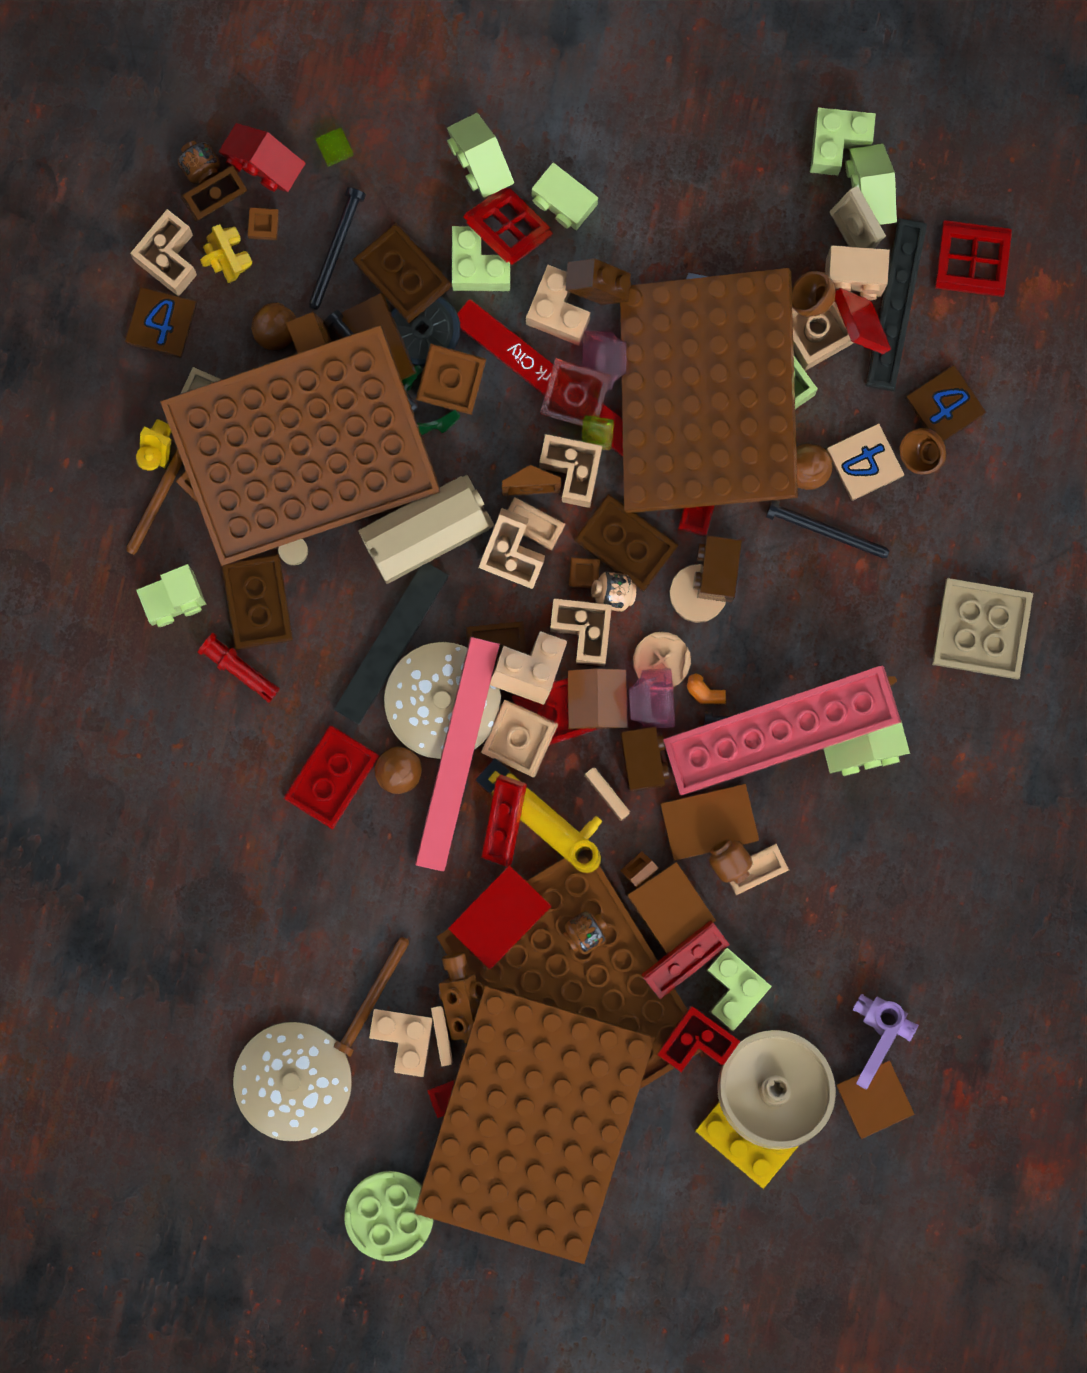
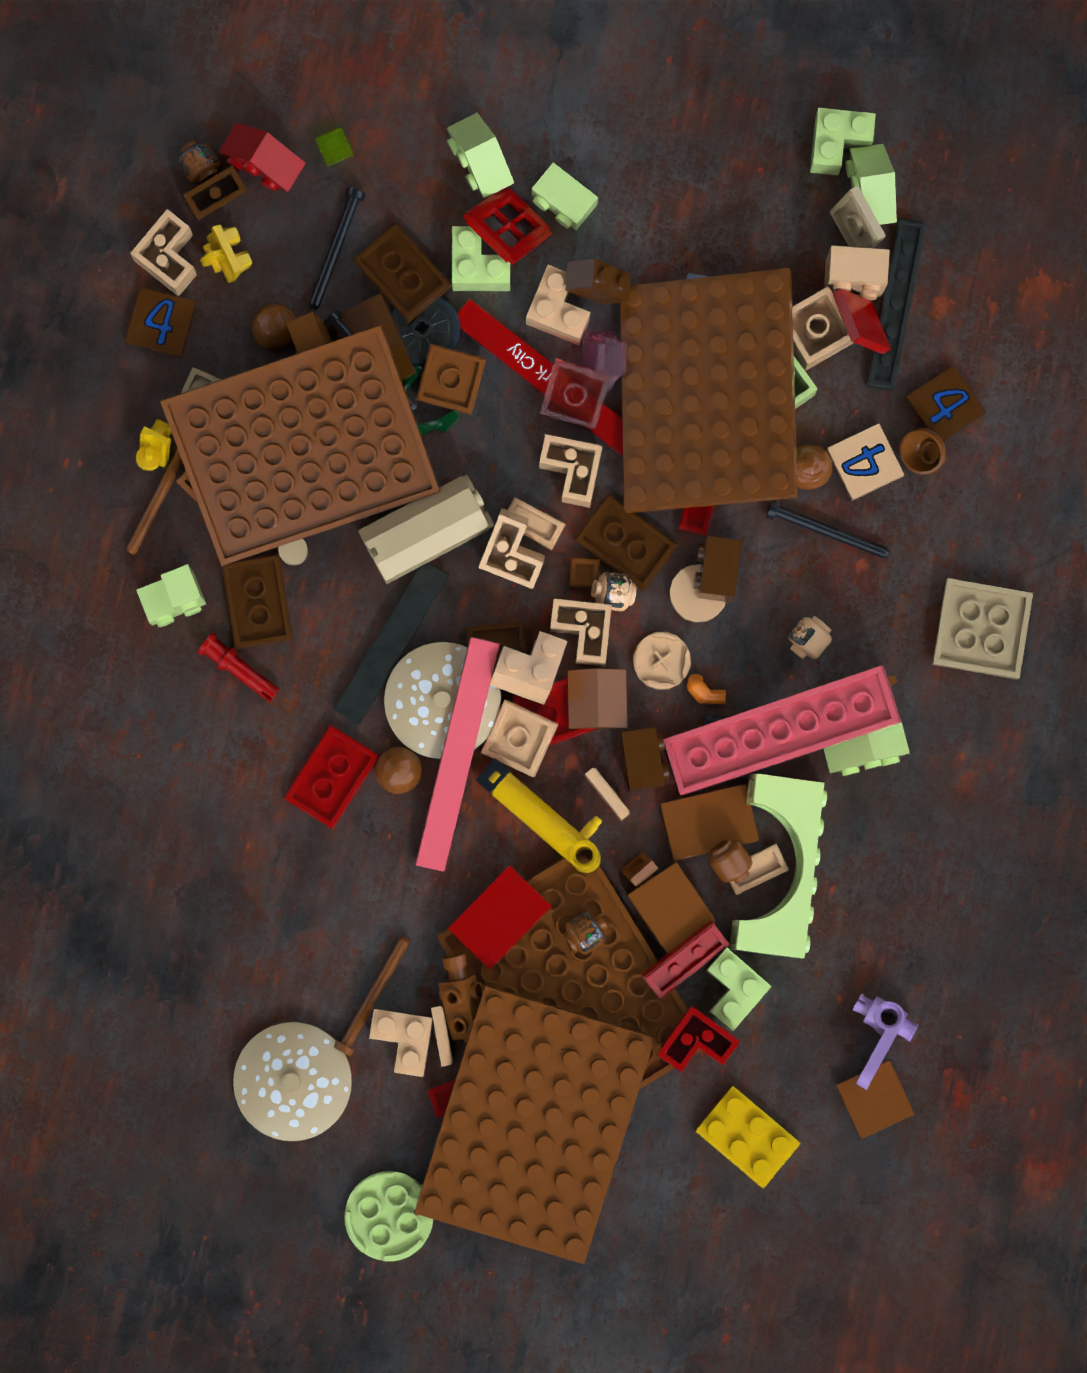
(263, 224): dark orange plate -> none
(504, 820): red tile -> none
(531, 481): dark orange slope -> none
(598, 431): clear neon green plate -> none
(653, 699): clear pink slope -> none
(776, 1090): tan dish -> none
(798, 809): none -> yellowish green arch
(810, 637): none -> light nougat head
(813, 294): dark orange piece -> none
(970, 283): red piece -> none

